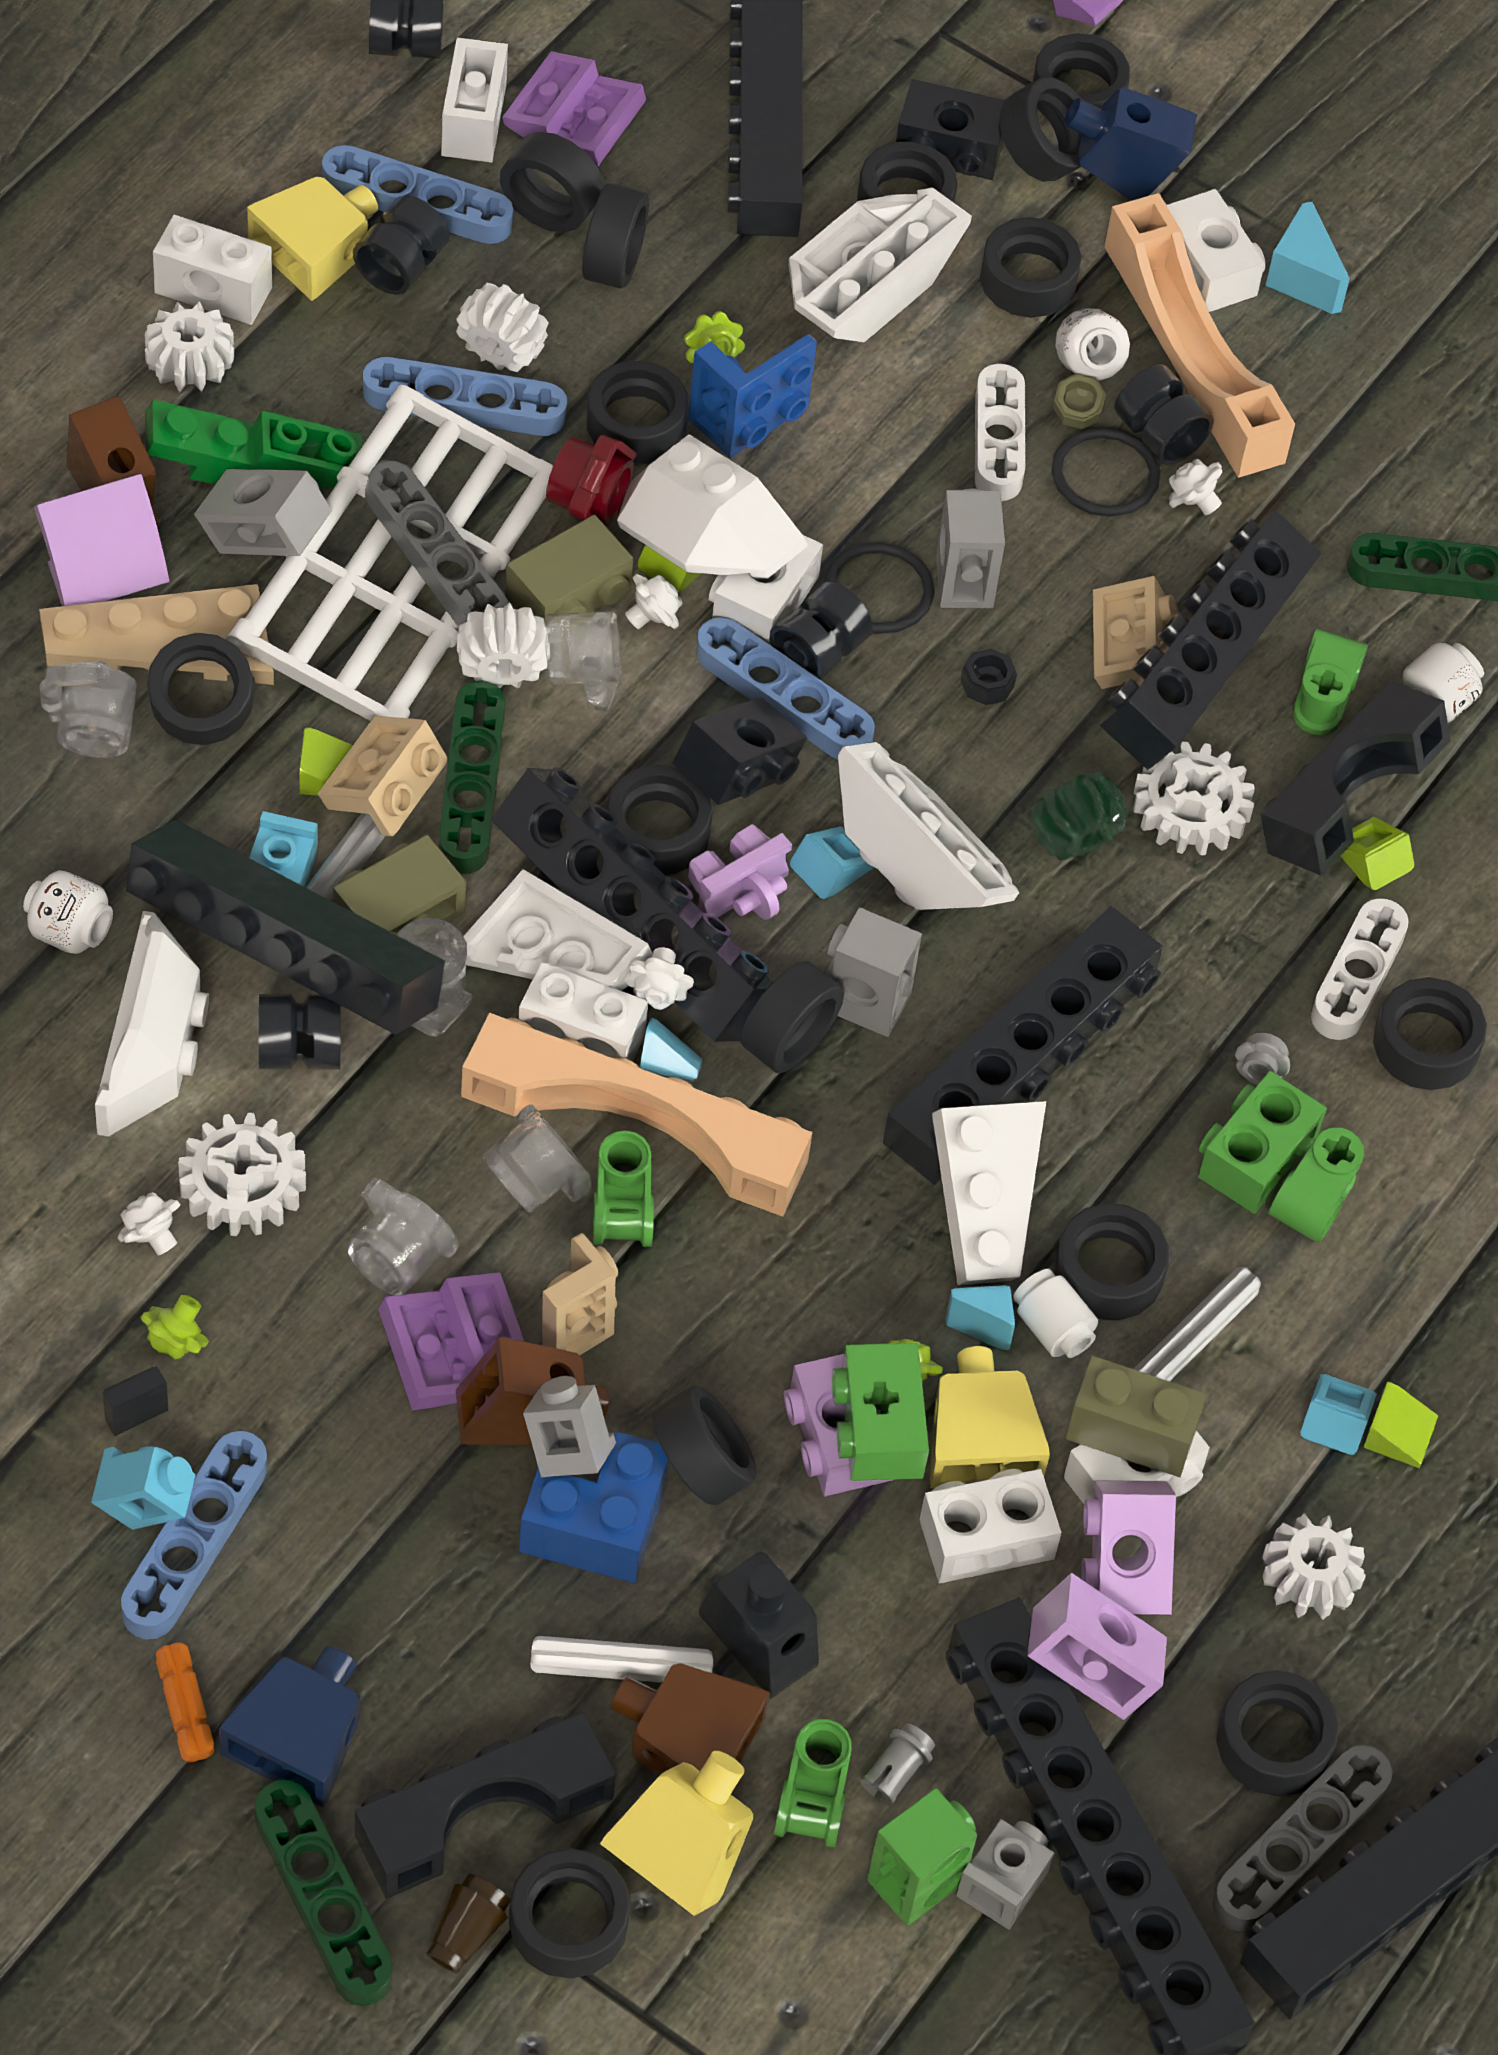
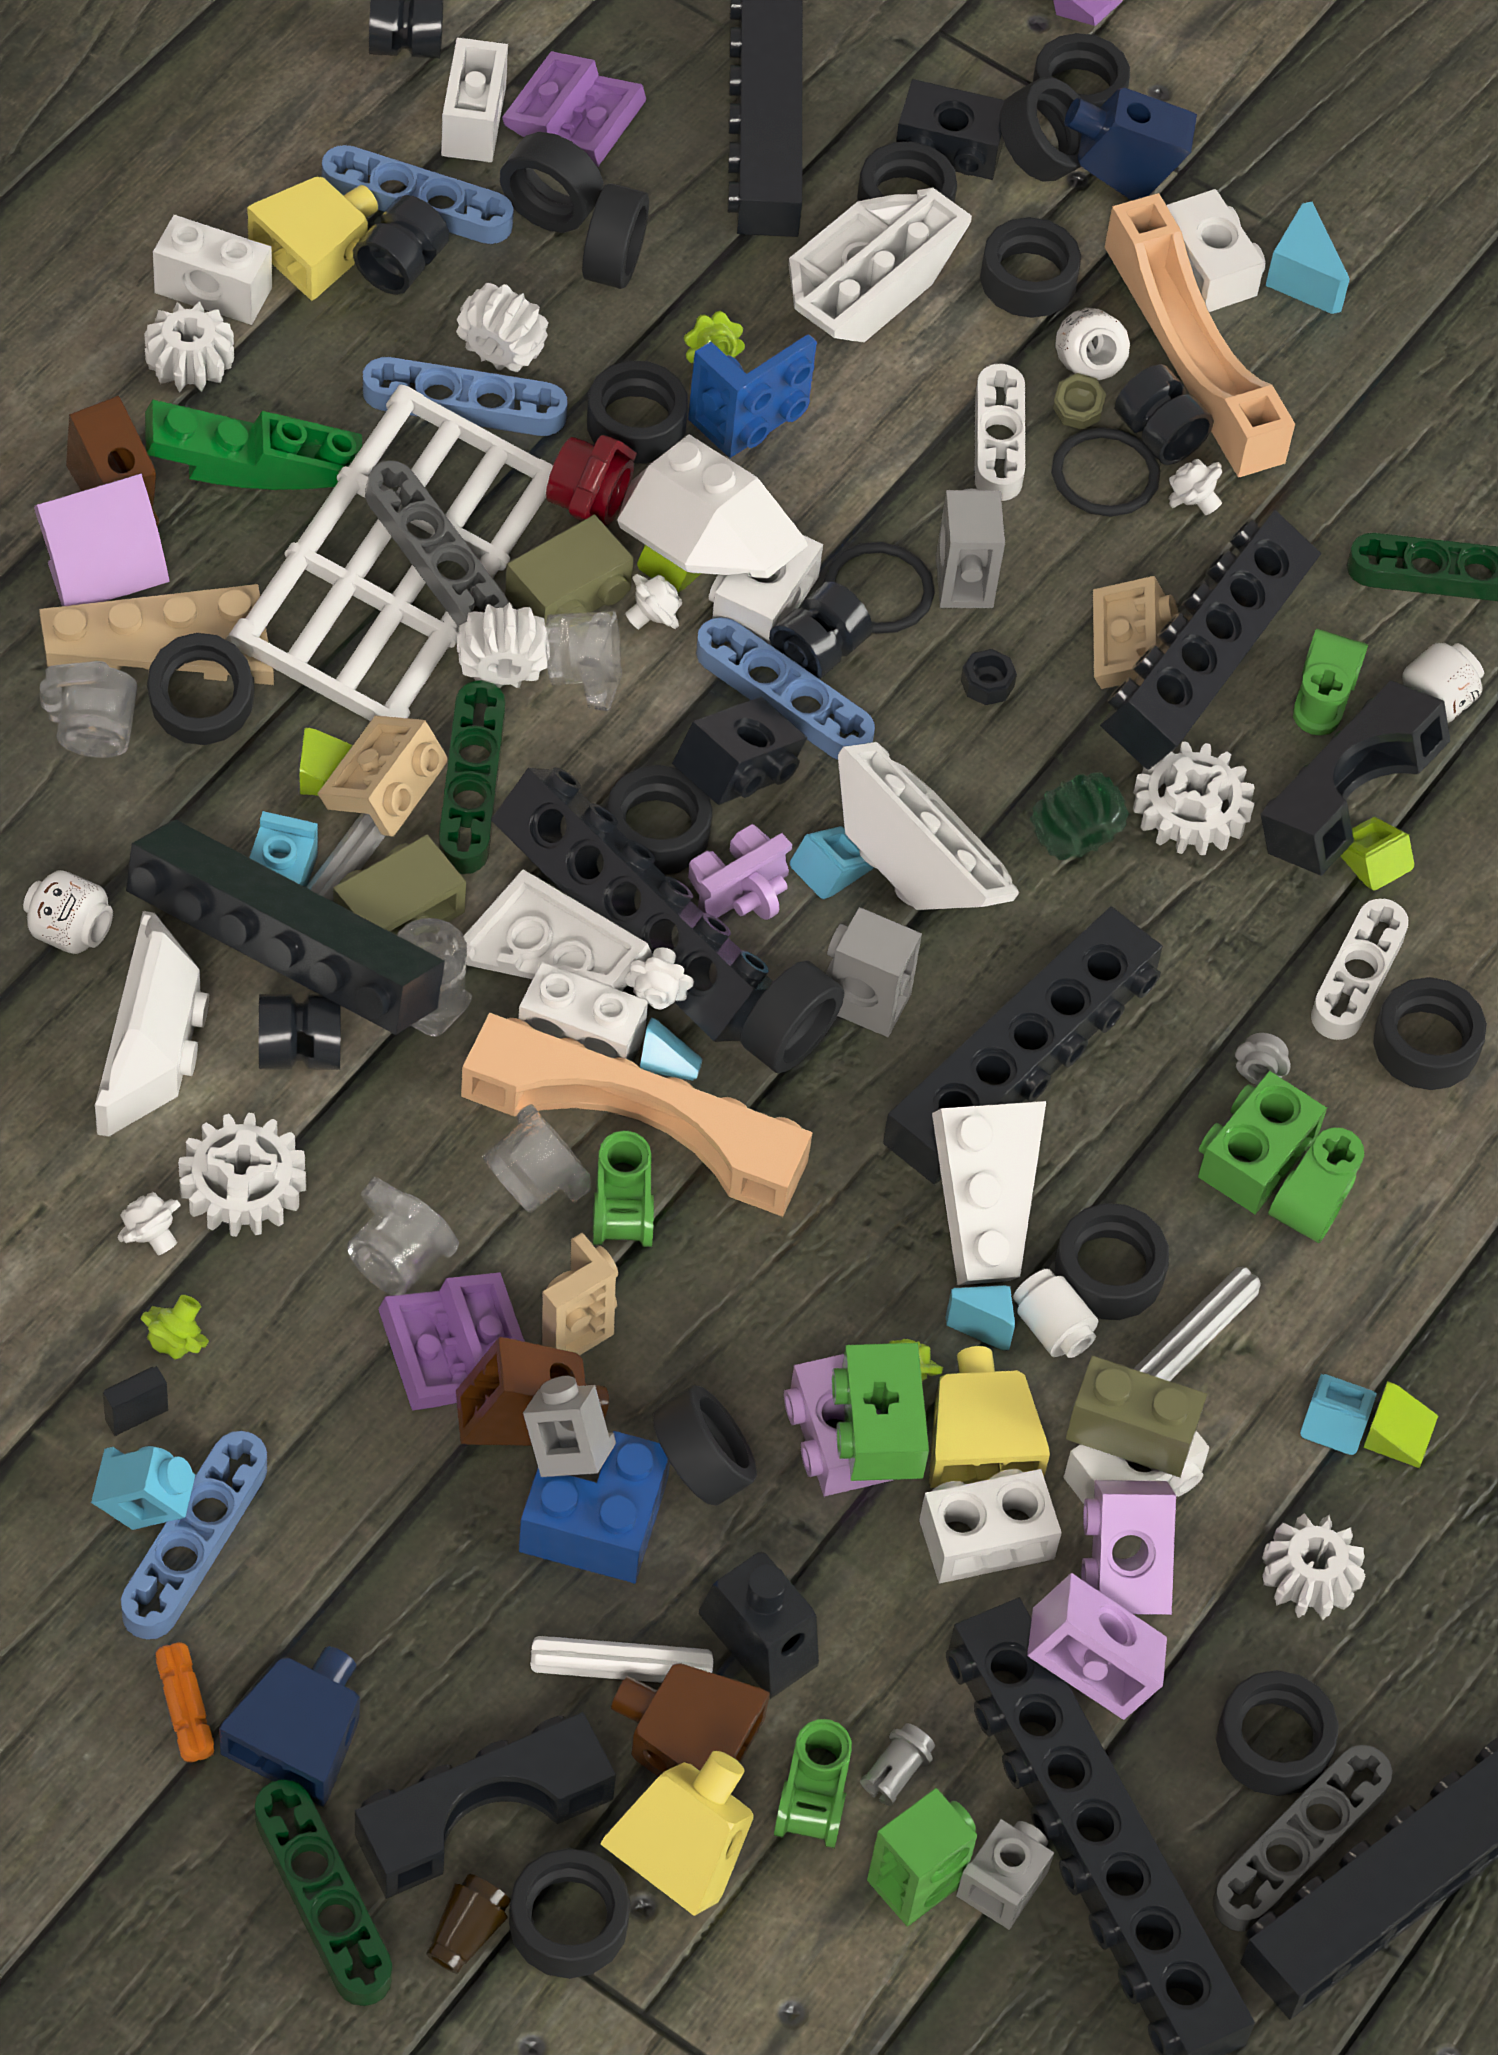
(263, 512): light grey brick -> none

